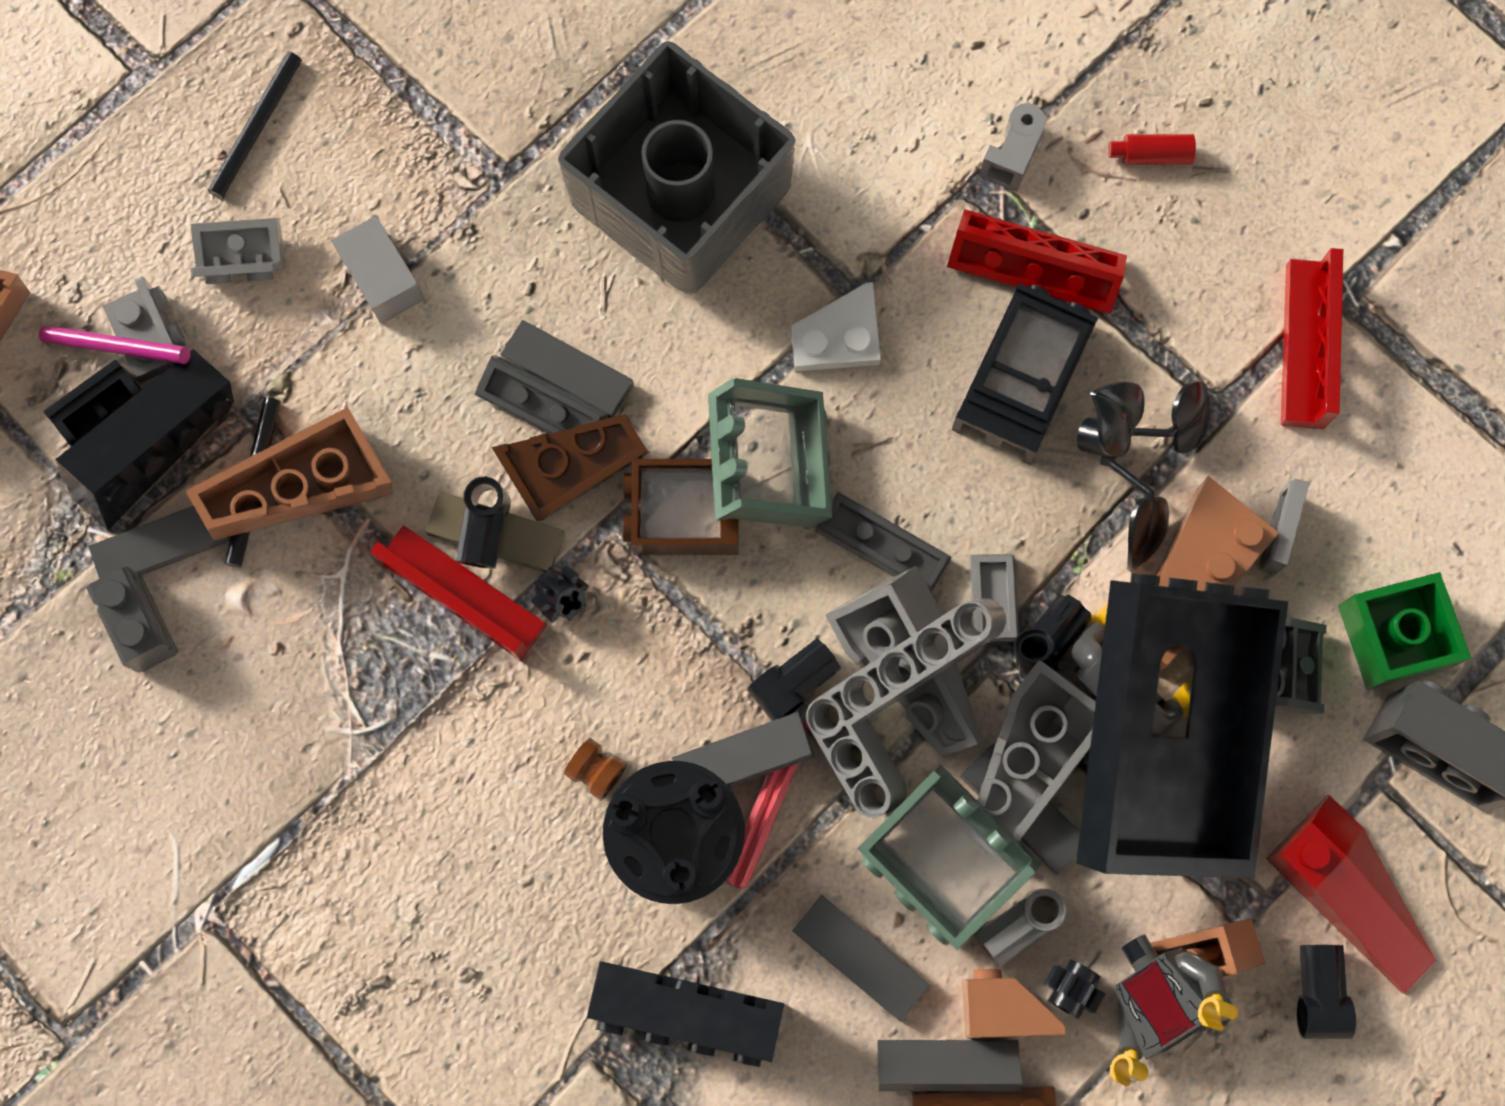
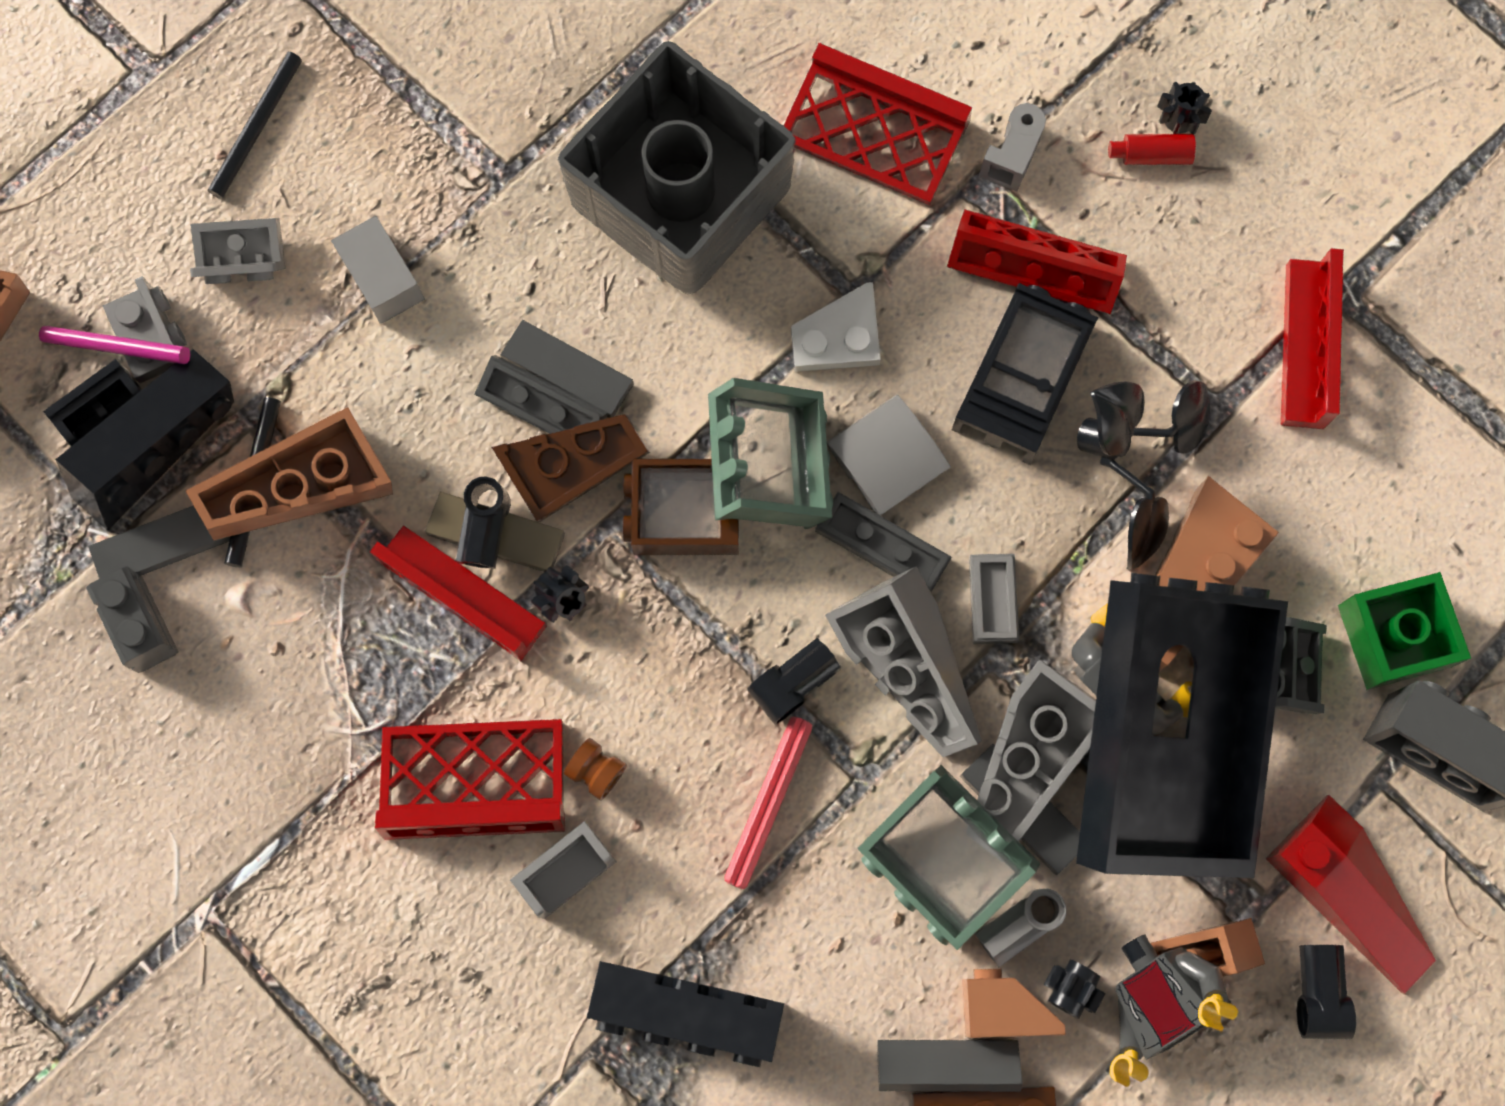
(474, 817): none -> red fence
(563, 870): none -> light grey panel
(673, 832): black piece -> none
(755, 751): dark grey tile -> none
(860, 958): dark grey tile -> none
(888, 454): none -> light grey slope
(889, 688): light grey beam -> none
(897, 95): none -> red fence
(1051, 634): black piece -> none
(1184, 108): none -> black gear
(1286, 522): light grey tile -> none

